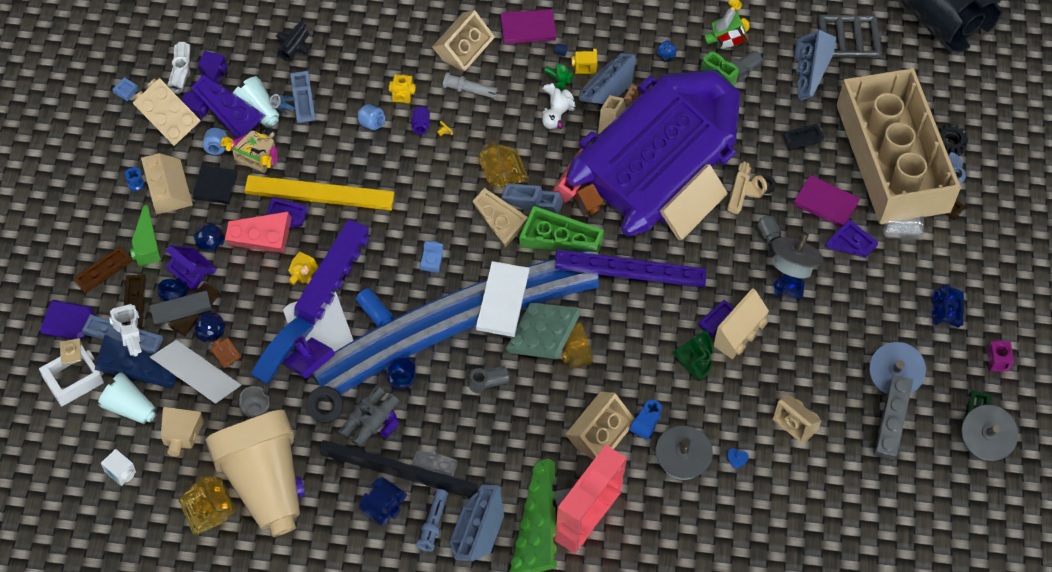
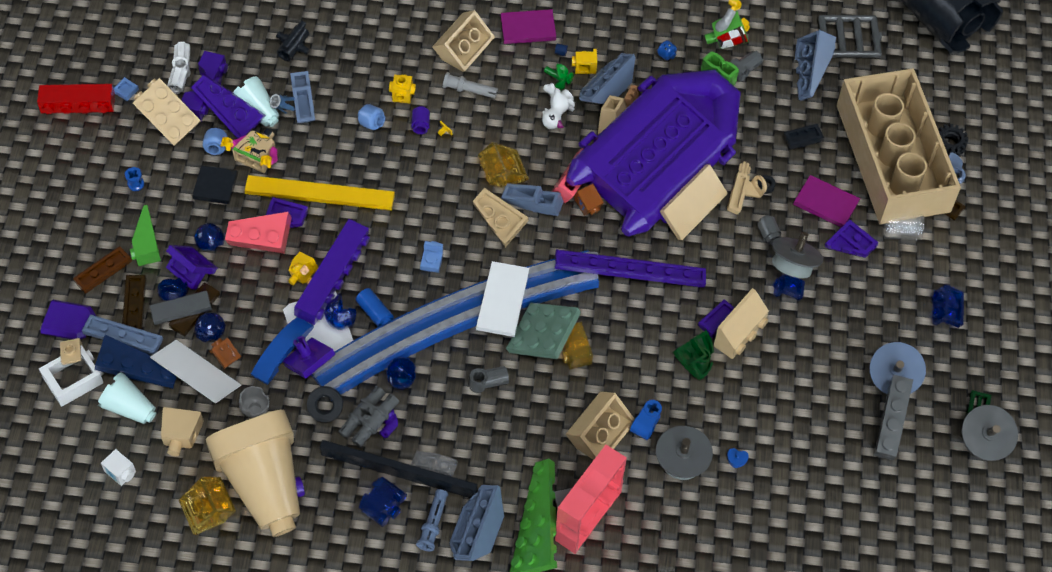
(76, 98): none -> red brick
(128, 333): white piece -> none
(166, 183): tan slope -> none
(337, 316): none -> clear blue helmet
(553, 231): bright green wedge -> none
(796, 419): tan slope -> none
(998, 362): magenta brick -> none

